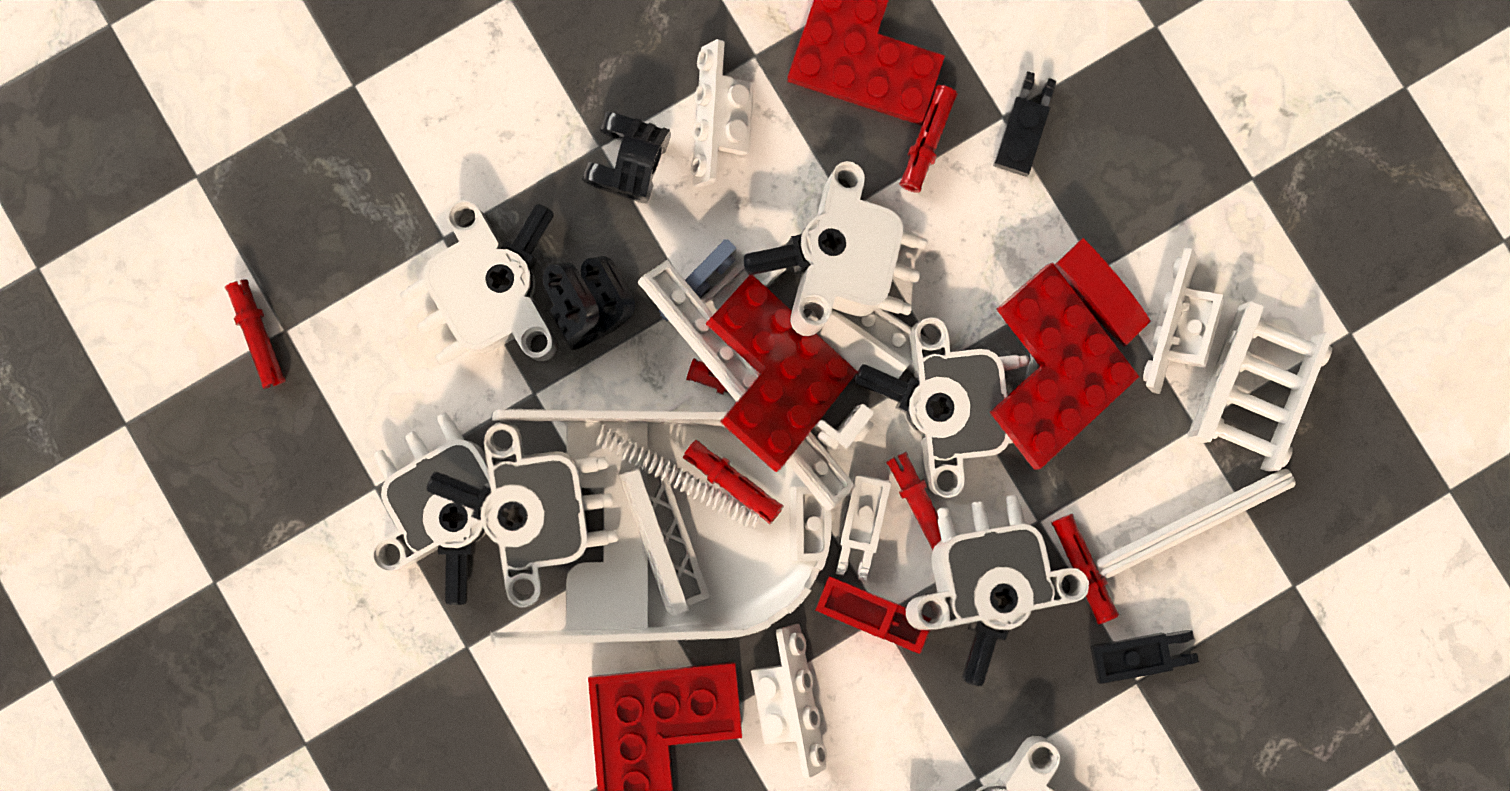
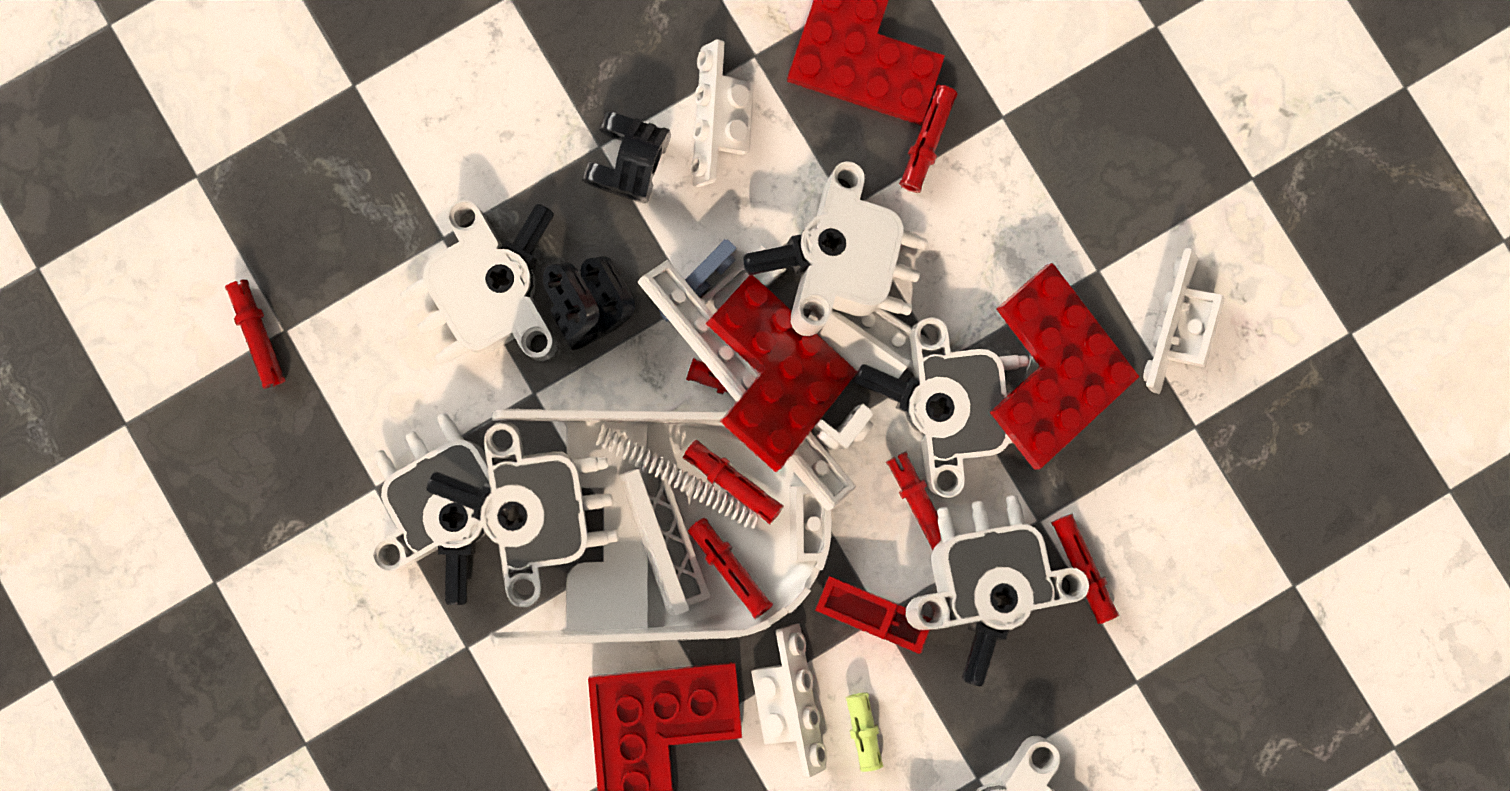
(720, 555): none -> red pin
(863, 522): white hinge -> none
(864, 732): none -> yellowish green pin
(1024, 128): black hinge -> none
(1103, 292): red slope -> none
(1140, 656): black hinge -> none
(1195, 523): white axle -> none
(1223, 391): white fence -> none

